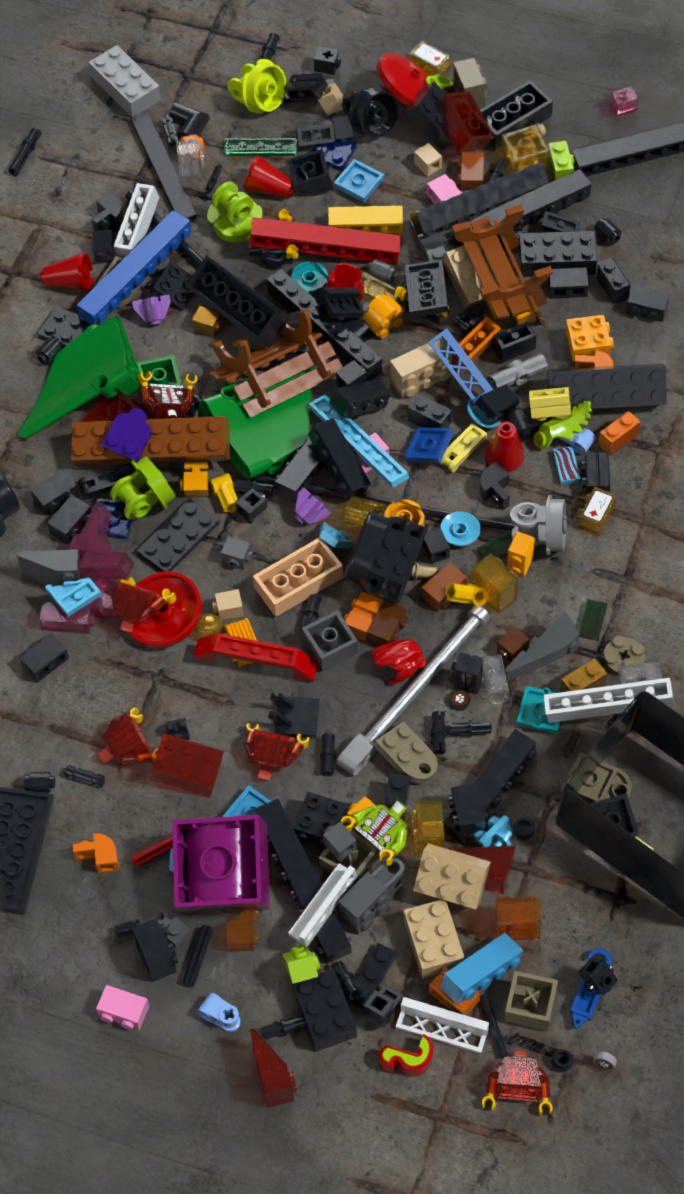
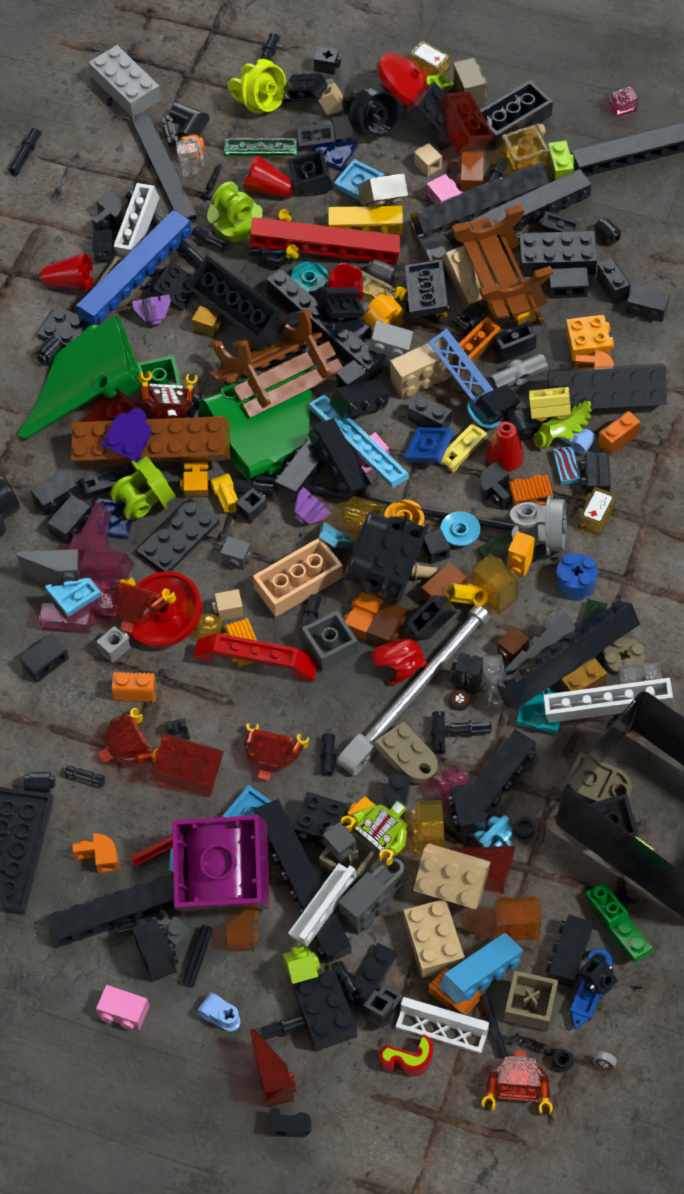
(107, 912): none -> black brick
(110, 651): none -> light grey brick
(134, 686): none -> orange brick
(209, 238): none -> black axle
(289, 1125): none -> black leg
(295, 715): black plate -> none
(383, 190): none -> brick
(389, 341): none -> light grey brick
(431, 616): none -> black brick
(450, 778): none -> clear pink brick
(530, 490): none -> orange brick
(567, 654): none -> black brick
(569, 950): none -> black brick
(576, 576): none -> blue brick
(618, 924): none -> green slope

